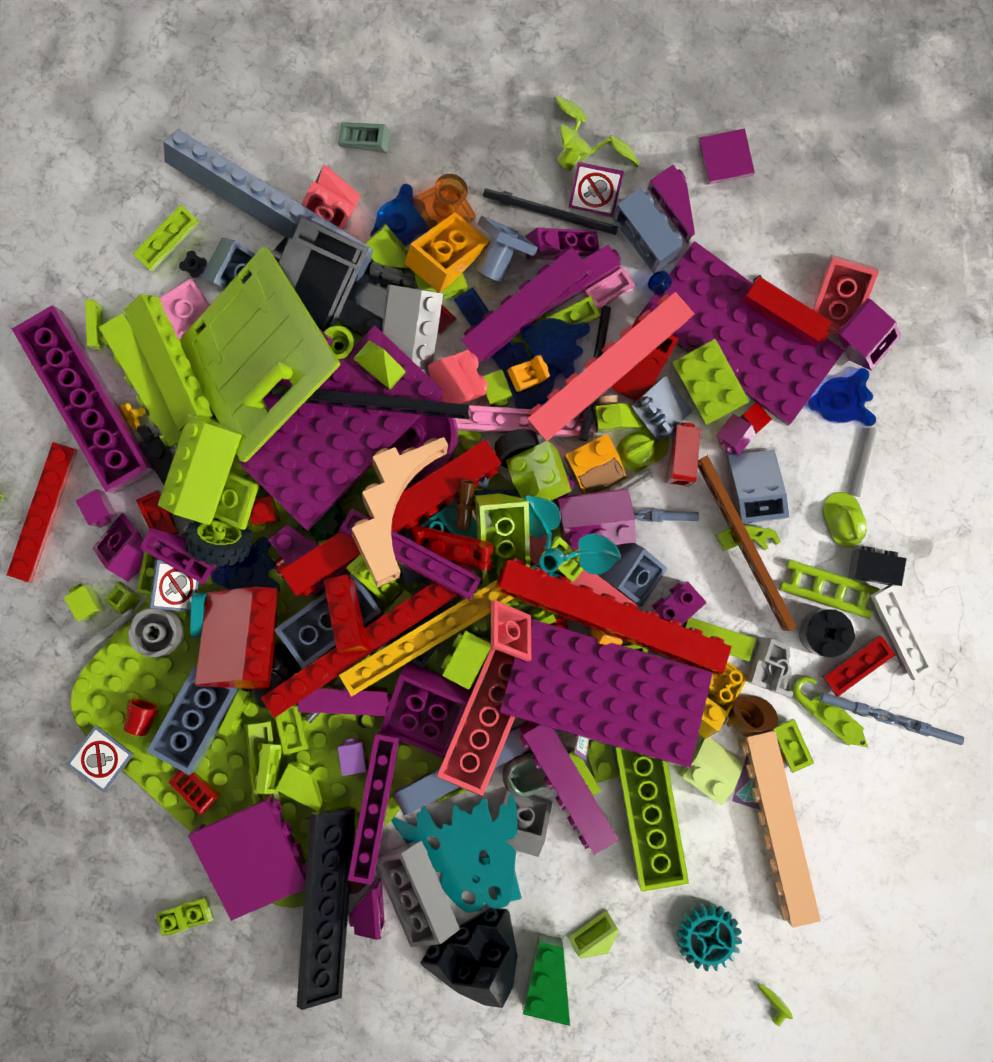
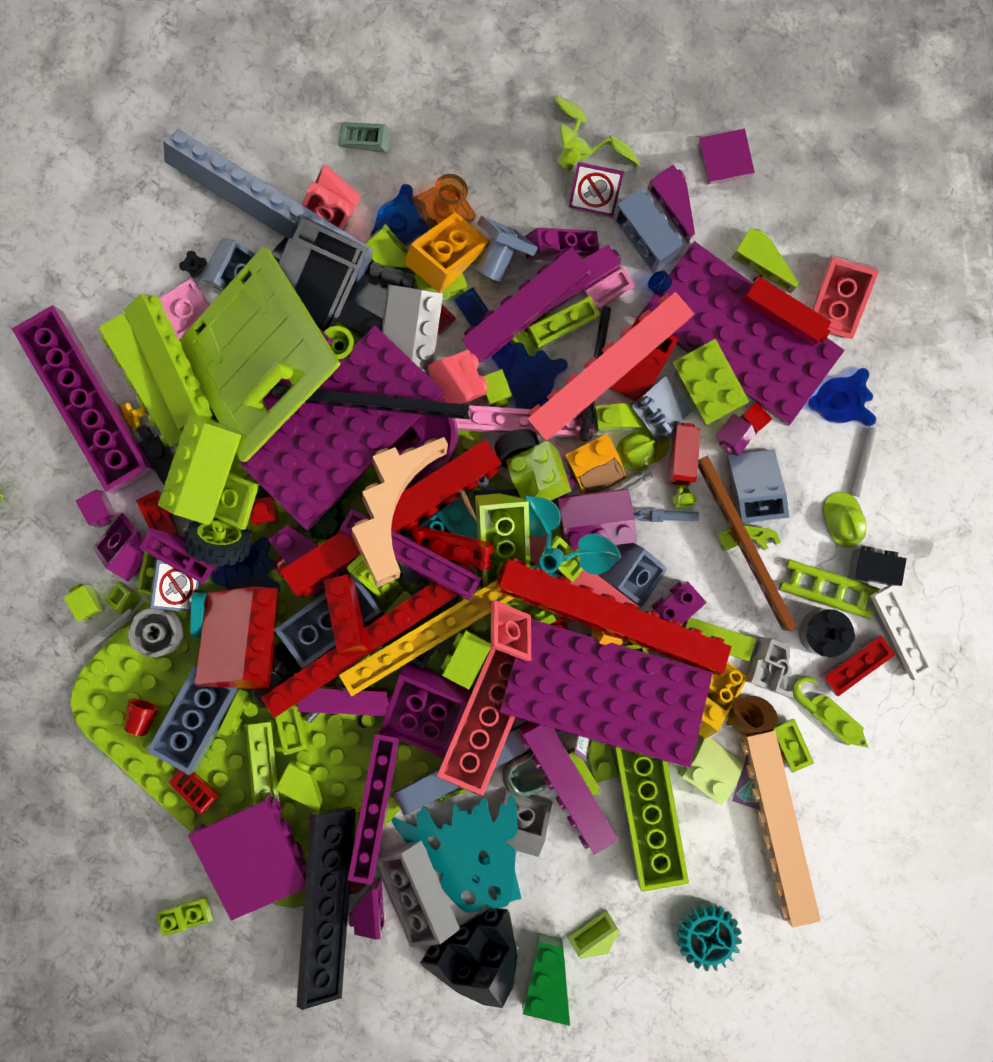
(42, 512): red plate -> none
(93, 321): lime tile -> none
(100, 759): piece -> none
(166, 238): lime plate -> none
(269, 766): lime plate -> none
(353, 756): medium lavender brick -> none
(379, 364): lime slope -> none
(465, 504): reddish brown pin -> none
(507, 199): black bar -> none
(529, 373): light orange bracket -> none
(556, 343): clear blue tile -> none
(606, 400): tan tile -> none
(684, 500): none -> lime tile
(762, 256): none -> lime slope
(776, 1002): lime bar -> none
(863, 710): sand blue piece -> none
(869, 335): magenta slope -> none

